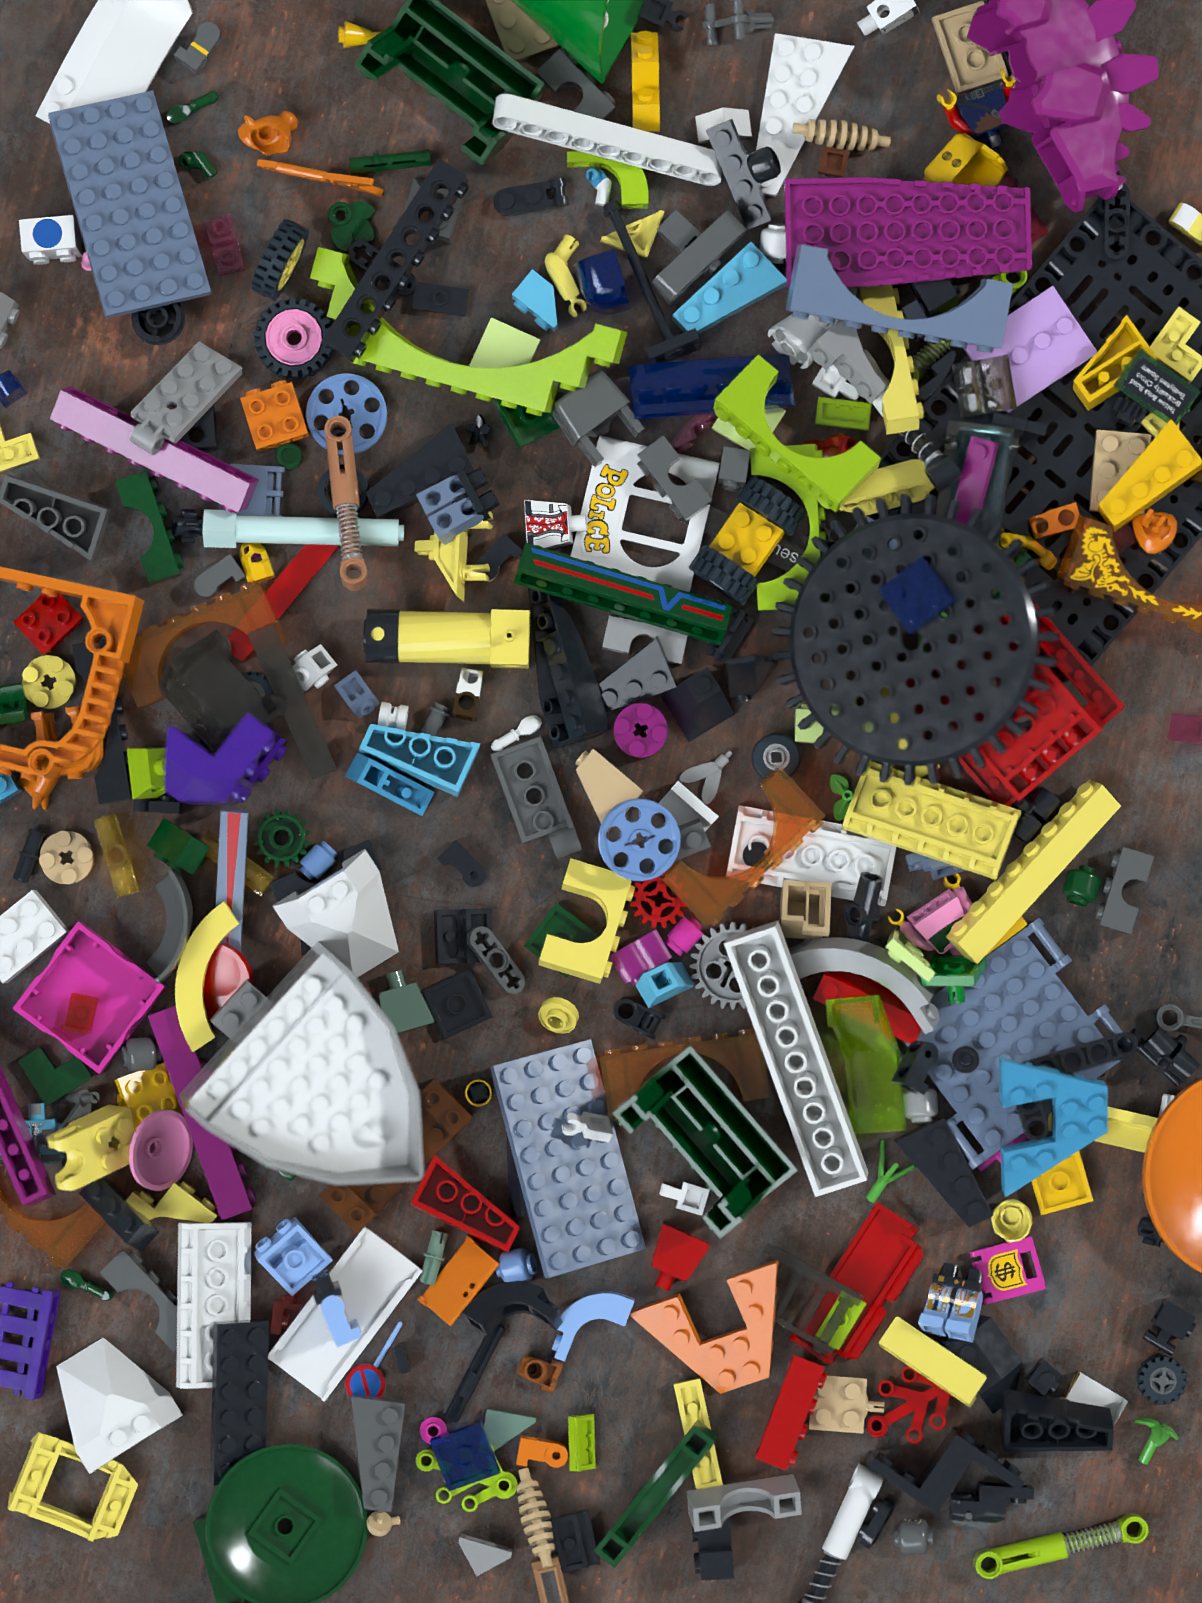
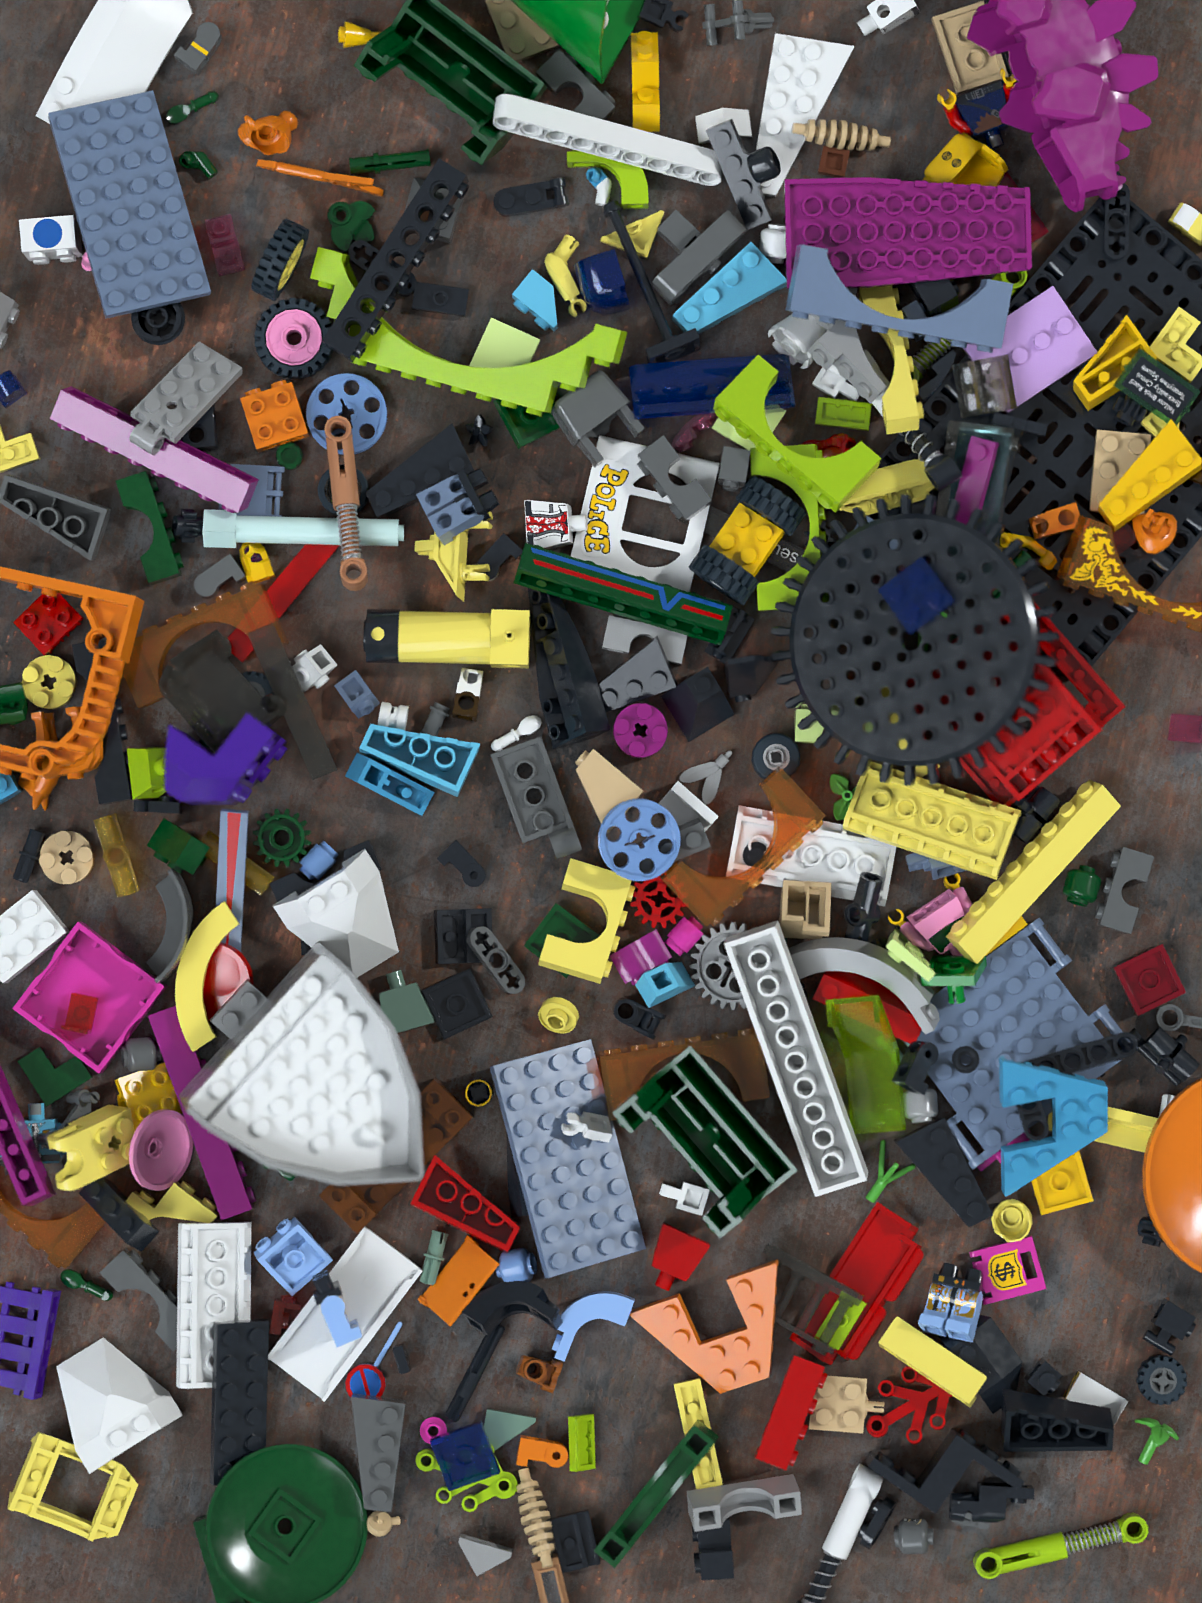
(1149, 979): none -> dark red plate

